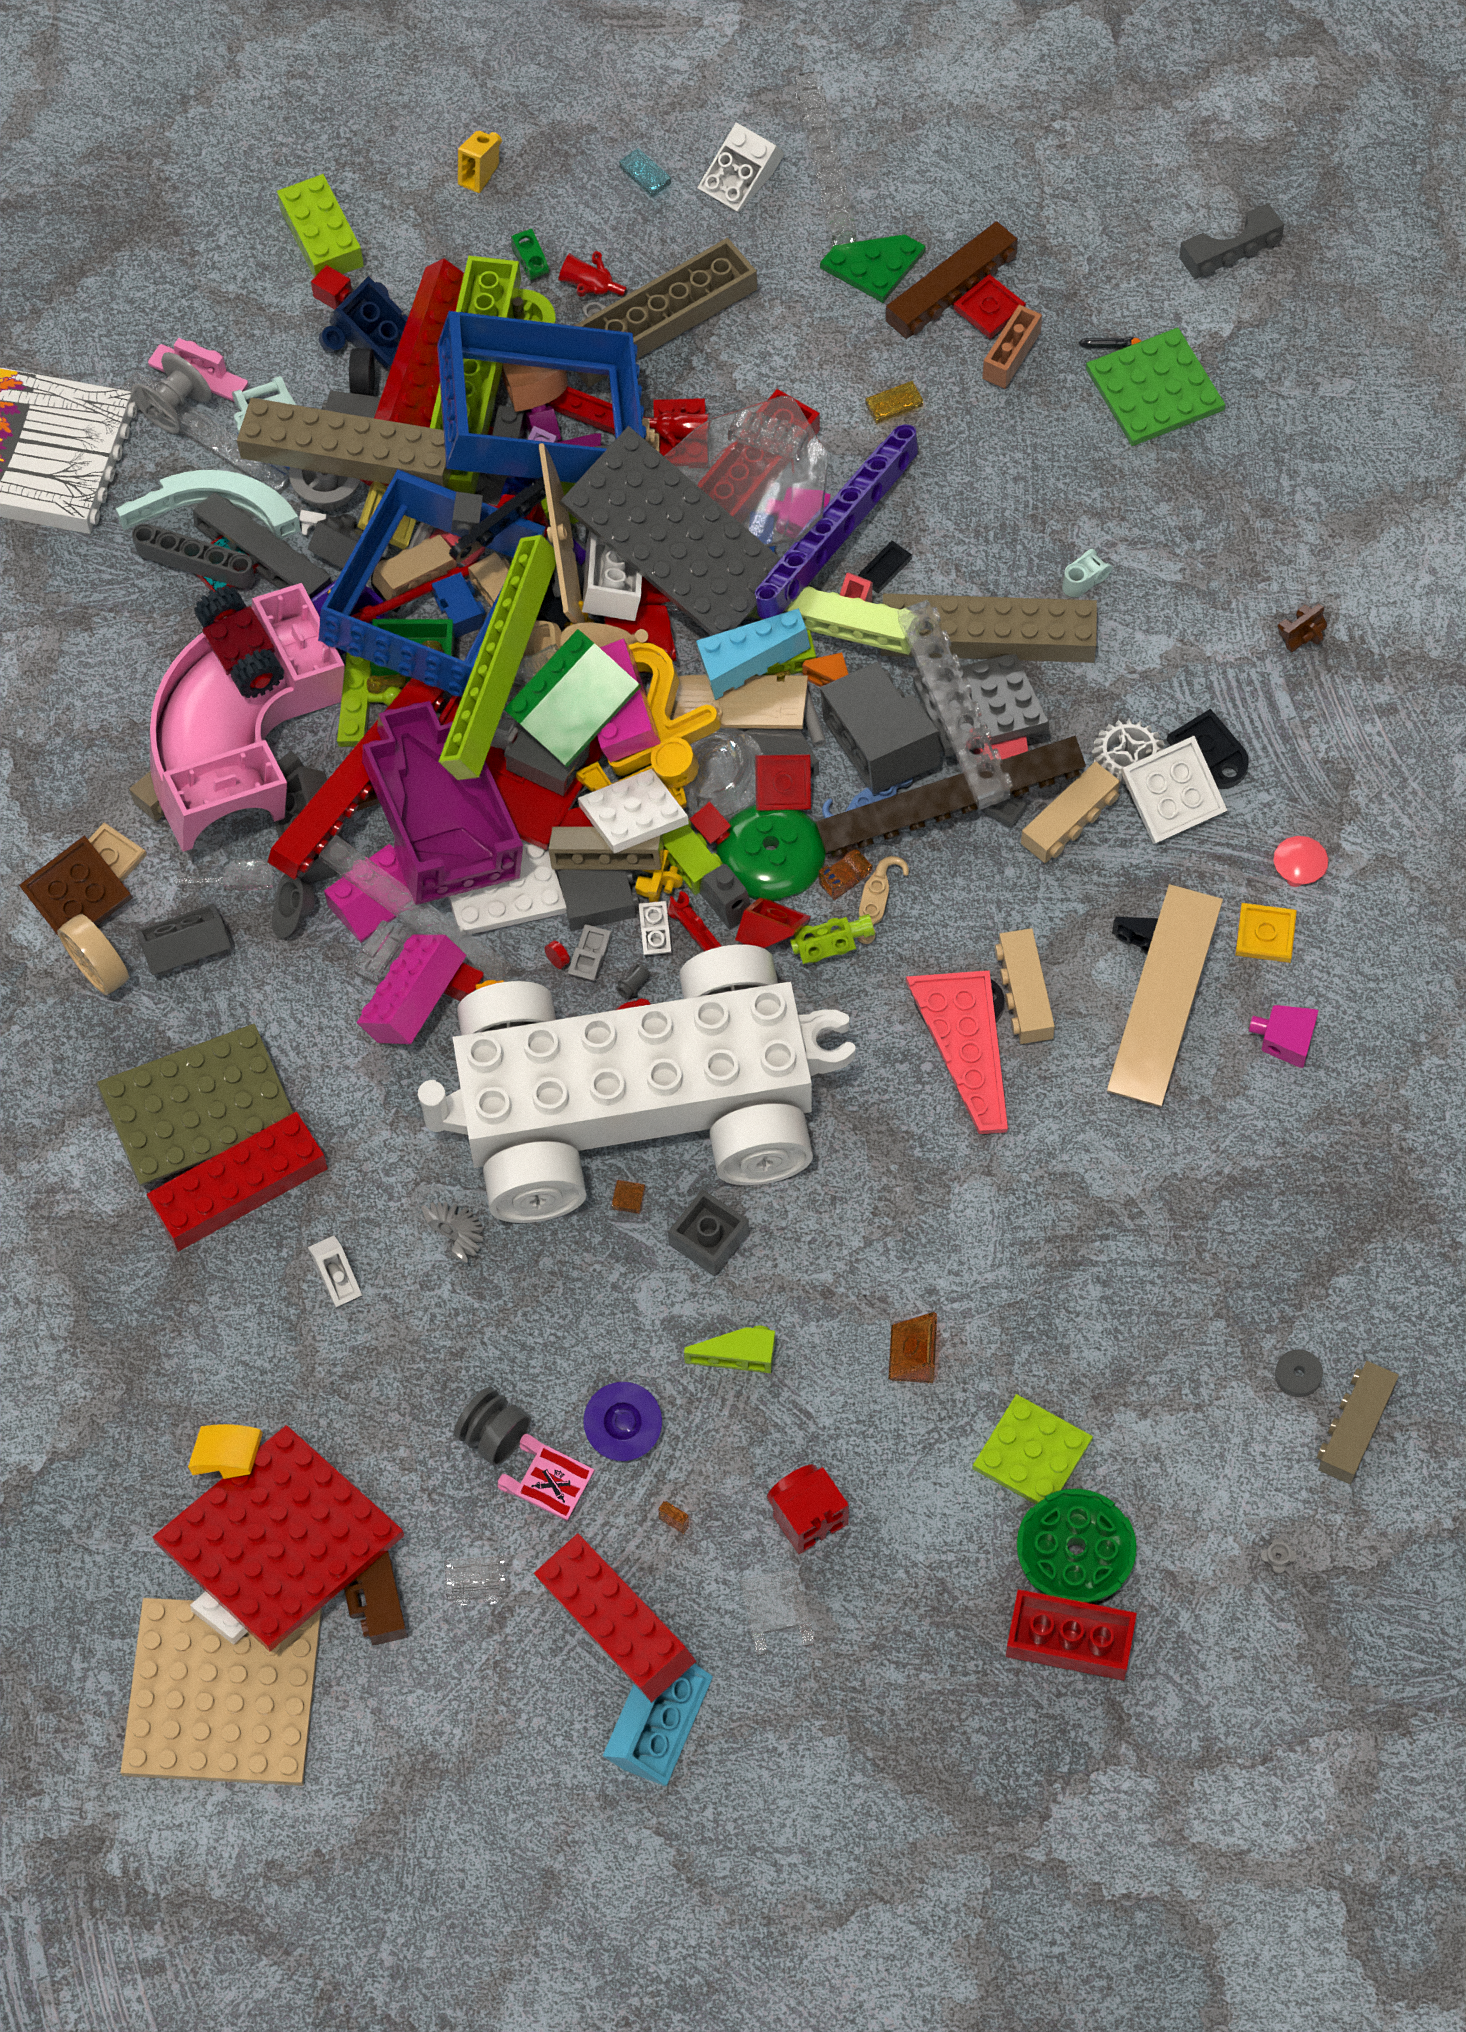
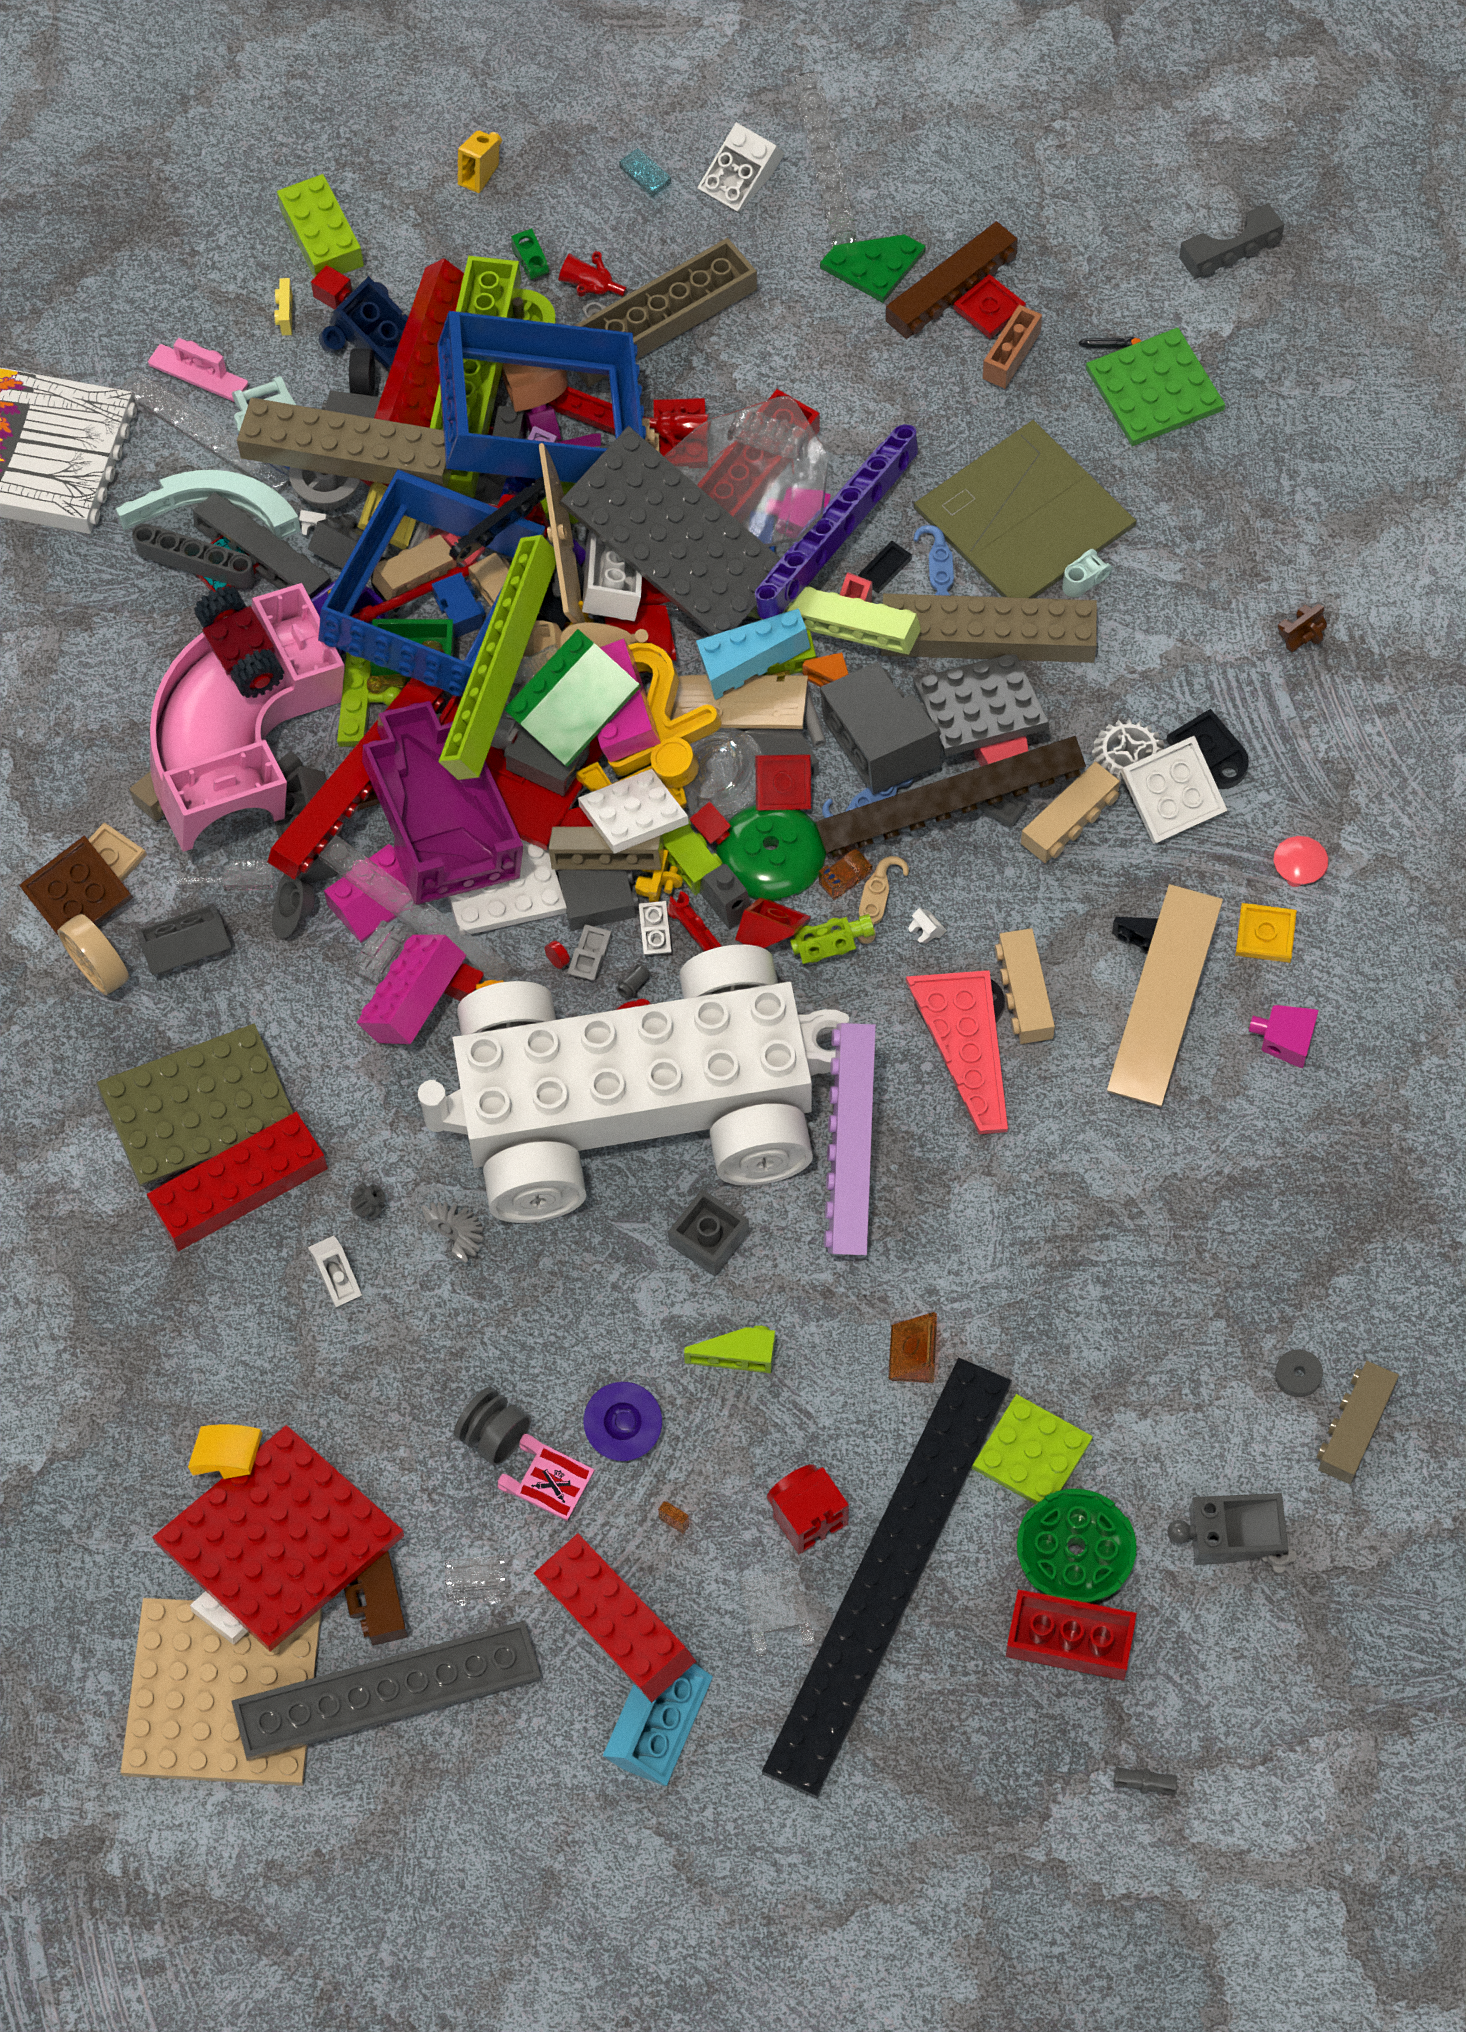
(161, 403): light grey piece -> none
(284, 298): none -> light yellow plate
(367, 1200): none -> dark grey gear
(385, 1690): none -> dark grey plate
(466, 512): dark grey brick -> none
(628, 1196): clear orange tile -> none
(850, 1138): none -> lavender brick
(886, 1579): none -> black plate
(894, 402): clear yellow plate -> none
(929, 924): none -> white tile
(939, 560): none -> medium blue piece
(984, 790): clear brick -> none
(1024, 513): none -> olive tile
(1145, 1780): none -> dark grey pin
(1243, 1526): none -> dark grey slope

